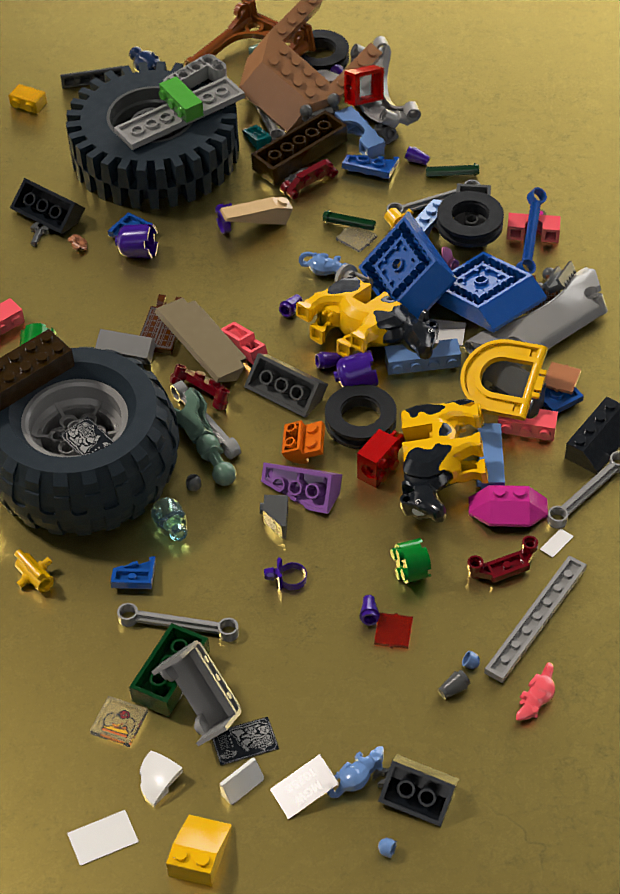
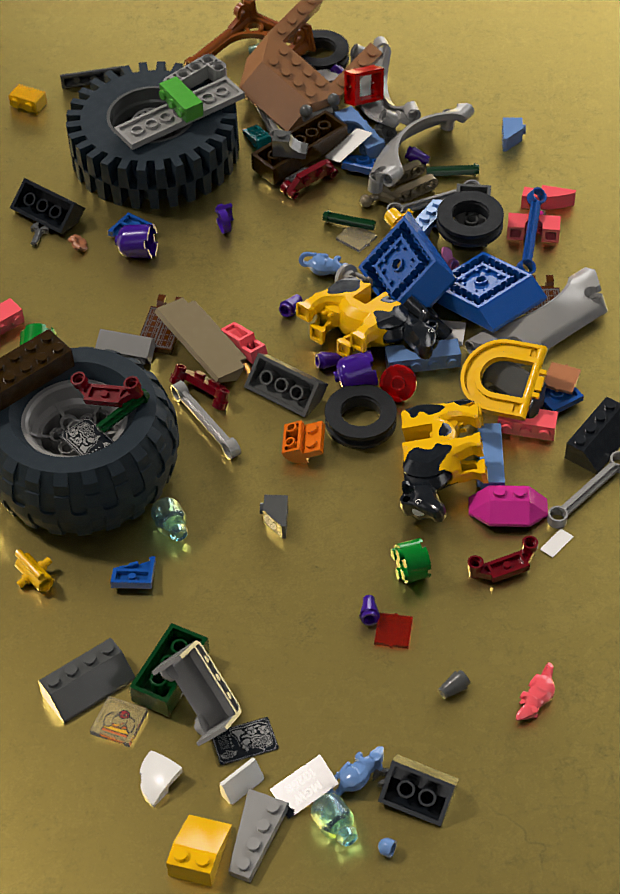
(86, 680): none -> dark grey slope
(102, 837): white sticker -> none
(107, 394): none -> dark red plate
(121, 412): none -> dark green axle
(139, 56): dark blue piece -> none
(187, 623): light grey piece -> none
(193, 421): sand green piece -> none
(193, 482): dark grey hinge -> none
(256, 831): none -> light grey wing
(266, 211): tan wedge -> none
(276, 573): dark purple piece -> none
(287, 146): none -> dark grey arch
(309, 487): medium lavender wedge -> none
(334, 818): none -> clear light blue piece
(348, 145): none -> white sticker
(379, 457): red brick -> none
(388, 167): none -> light grey panel
(398, 382): none -> red tile
(406, 192): none -> dark tan piece
(416, 307): none -> black piece
(470, 660): medium blue hinge -> none
(512, 132): none -> medium blue slope
(535, 619): light grey plate -> none
(556, 197): none -> coral slope
(558, 278): dark grey gear -> none

